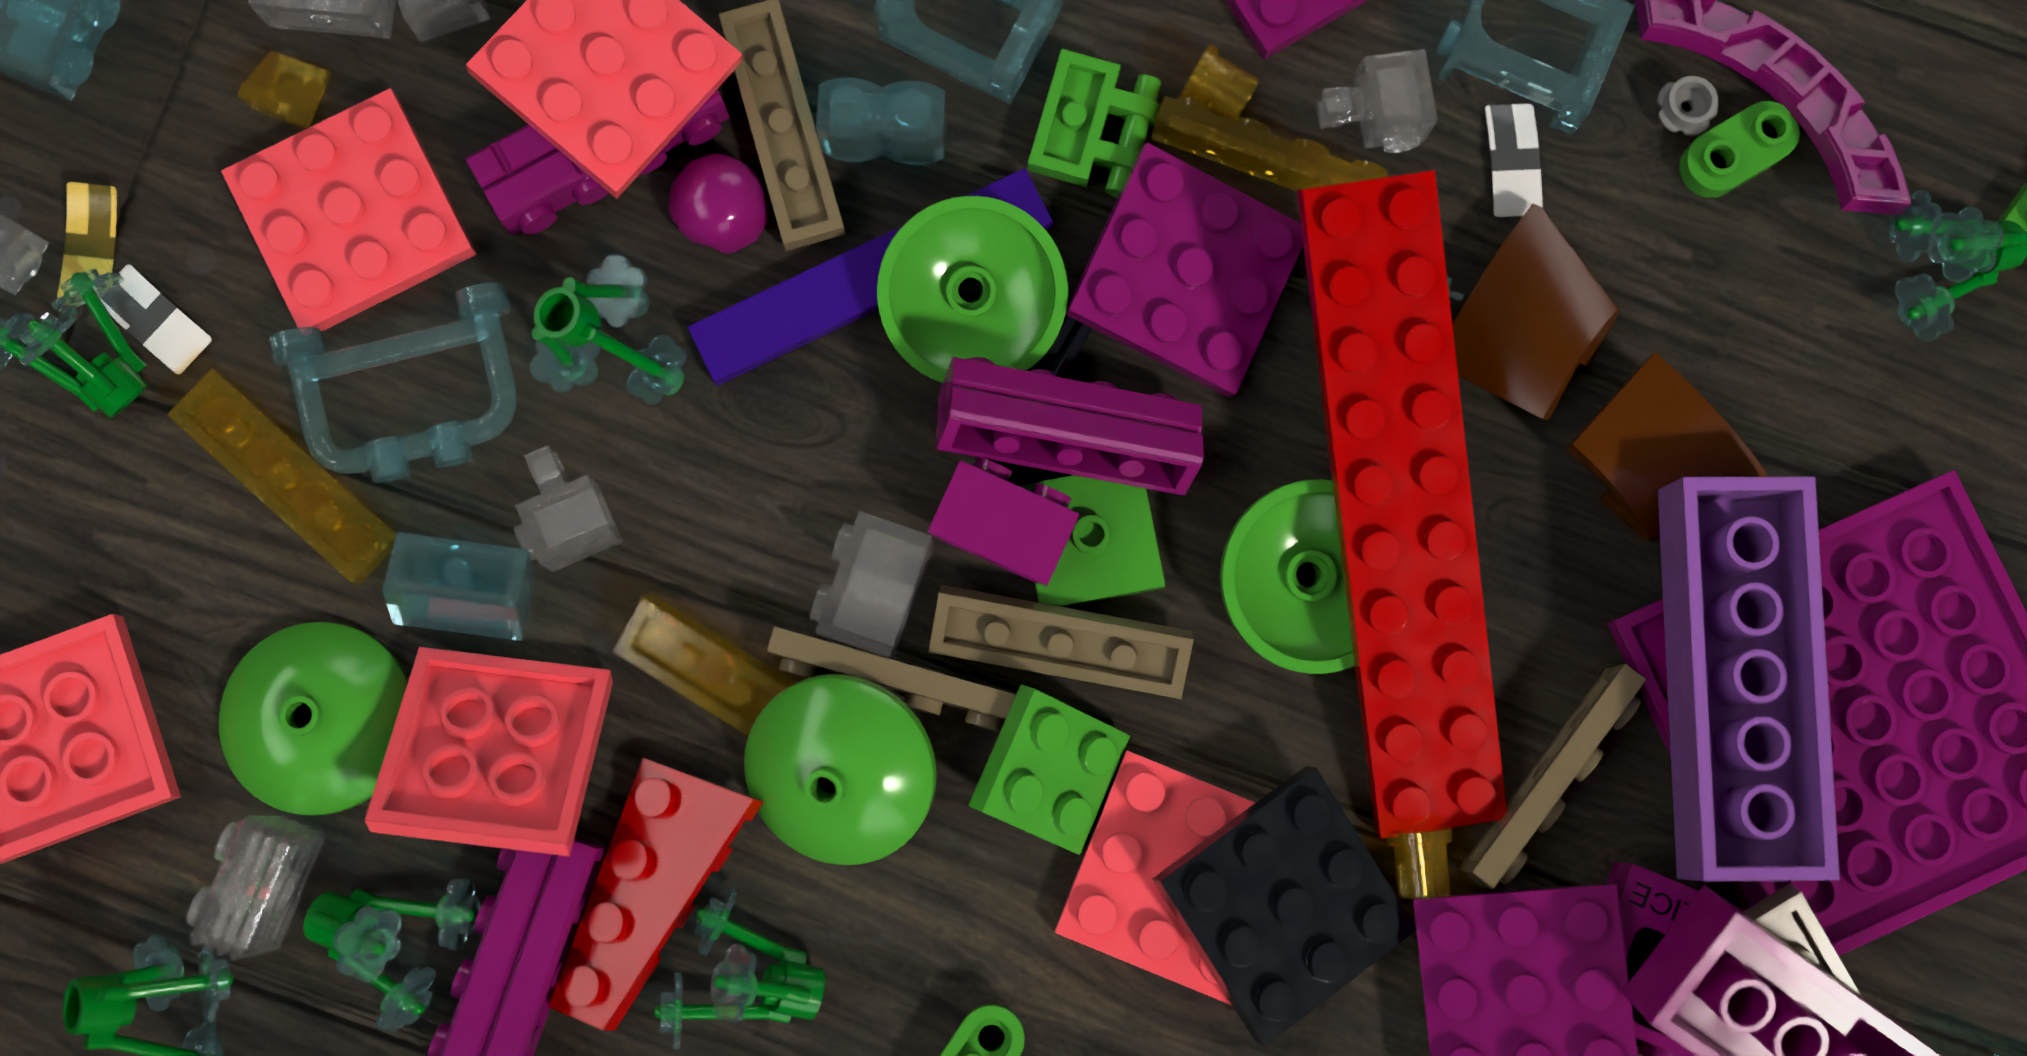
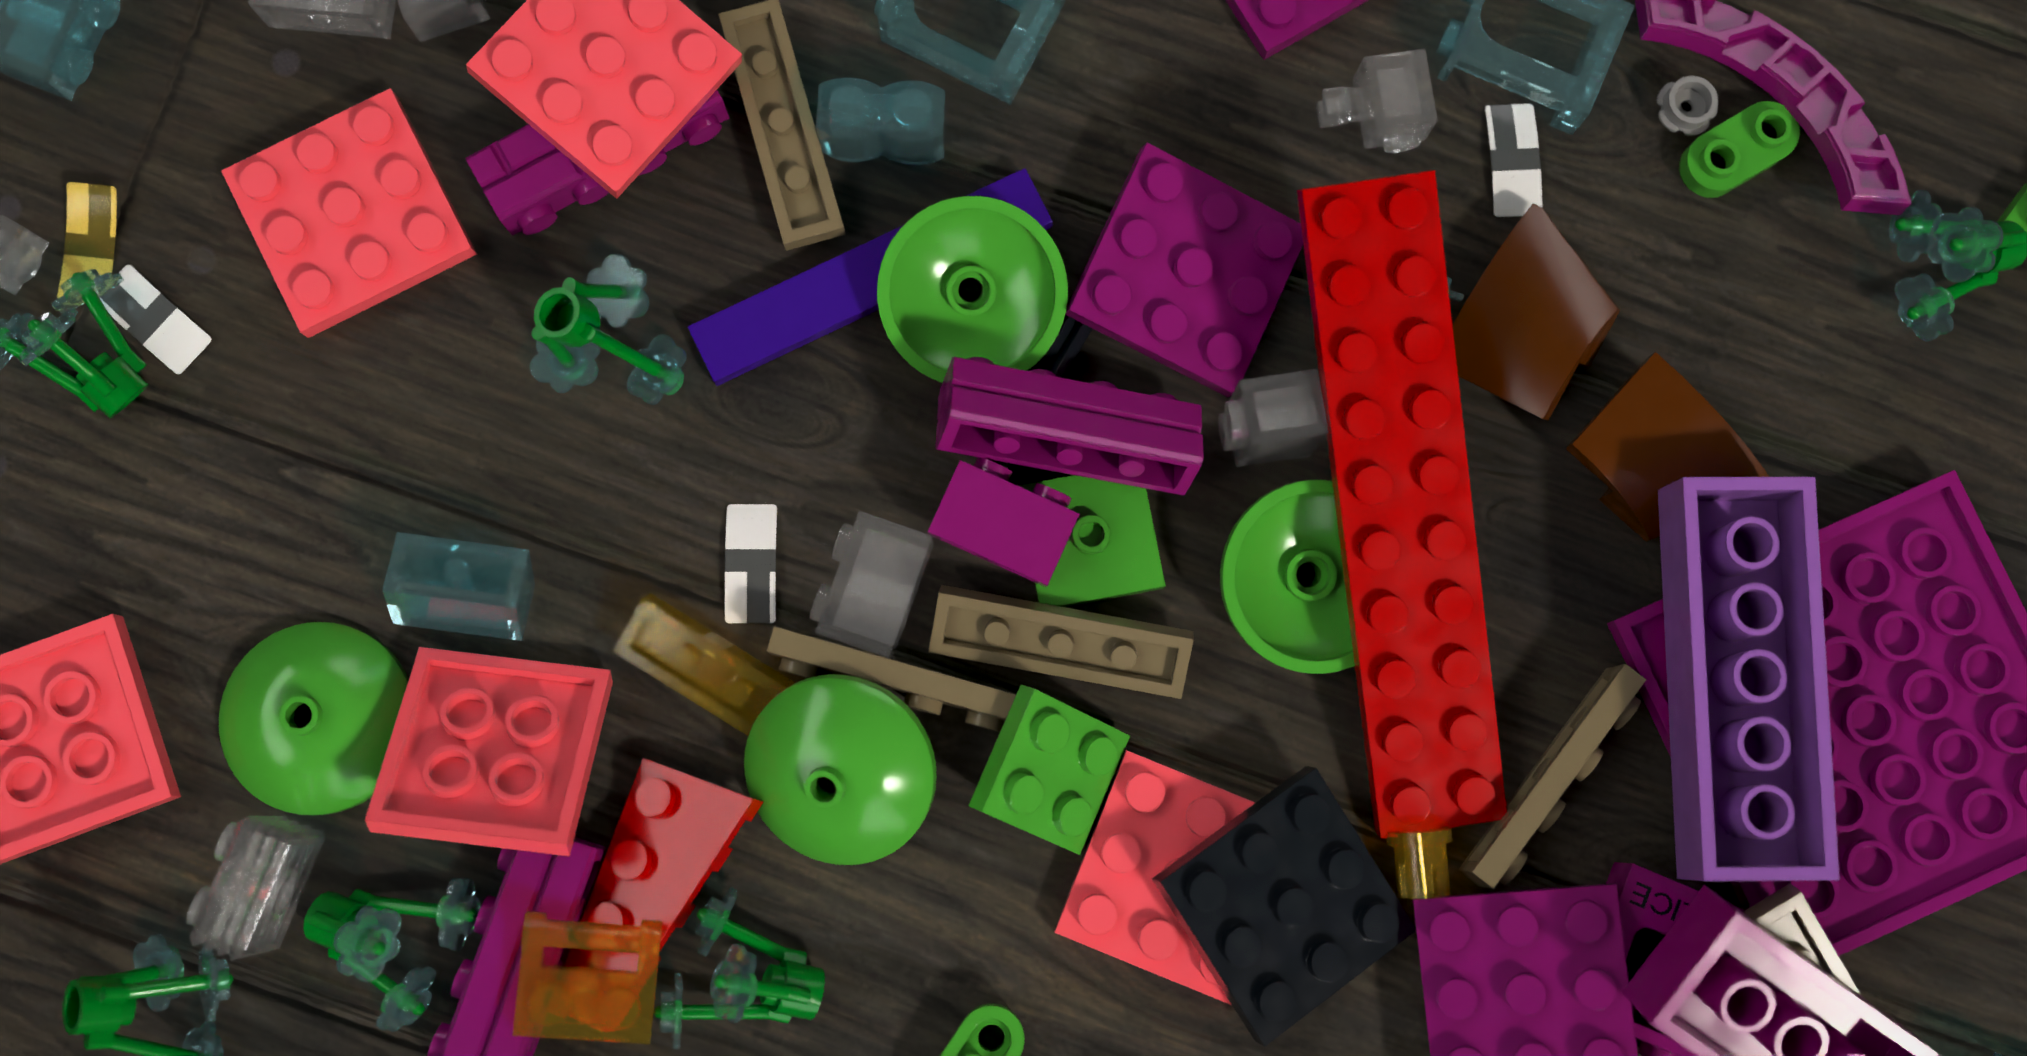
(284, 477): clear yellow plate -> none
(285, 89): clear yellow slope -> none
(448, 442): clear light blue bar -> none
(566, 518): clear brick -> none
(587, 1001): none -> clear yellow plate
(719, 203): magenta hair -> none
(750, 563): none -> white sticker
(1076, 115): bright green plate -> none
(1220, 84): clear yellow bush -> none
(1253, 149): clear yellow plate -> none
(1274, 418): none -> clear brick

